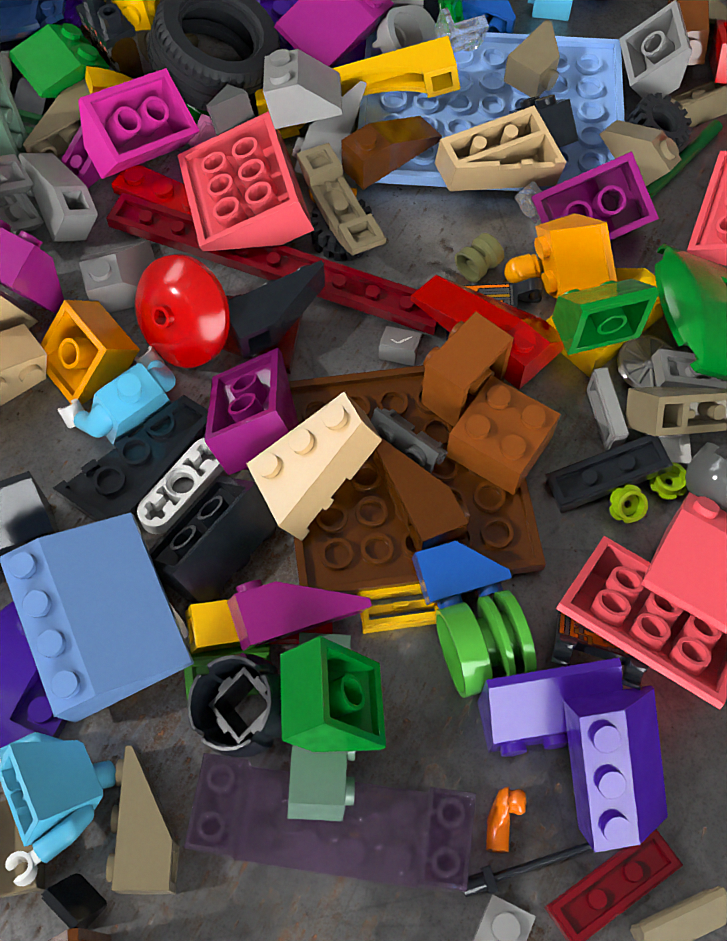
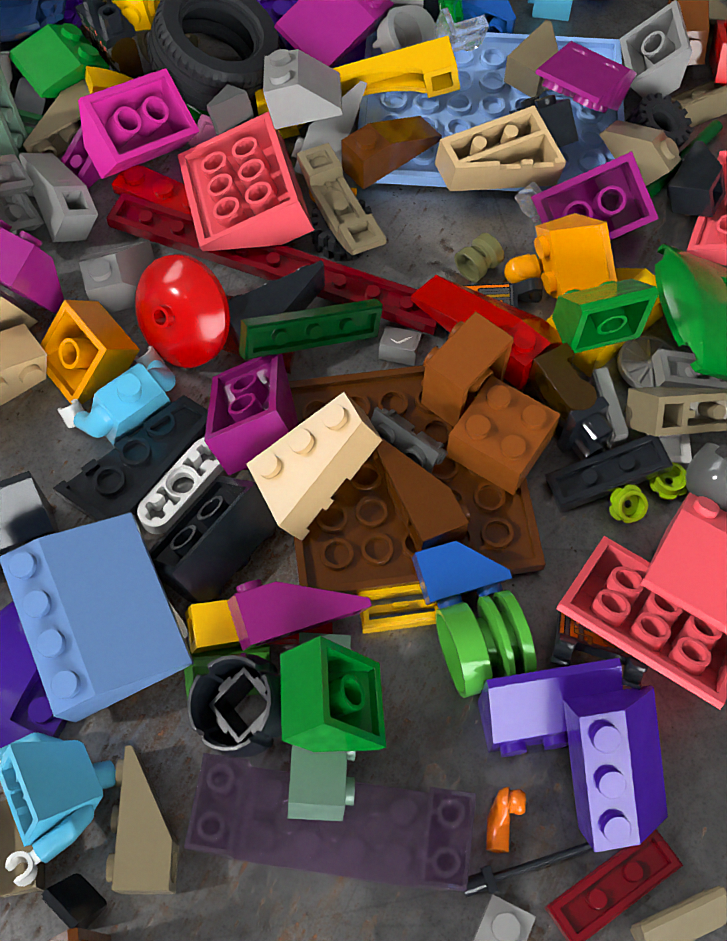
(309, 328): none -> dark green tile
(562, 390): none -> dark brown hips
(587, 77): none -> magenta slope
(698, 183): none -> black slope

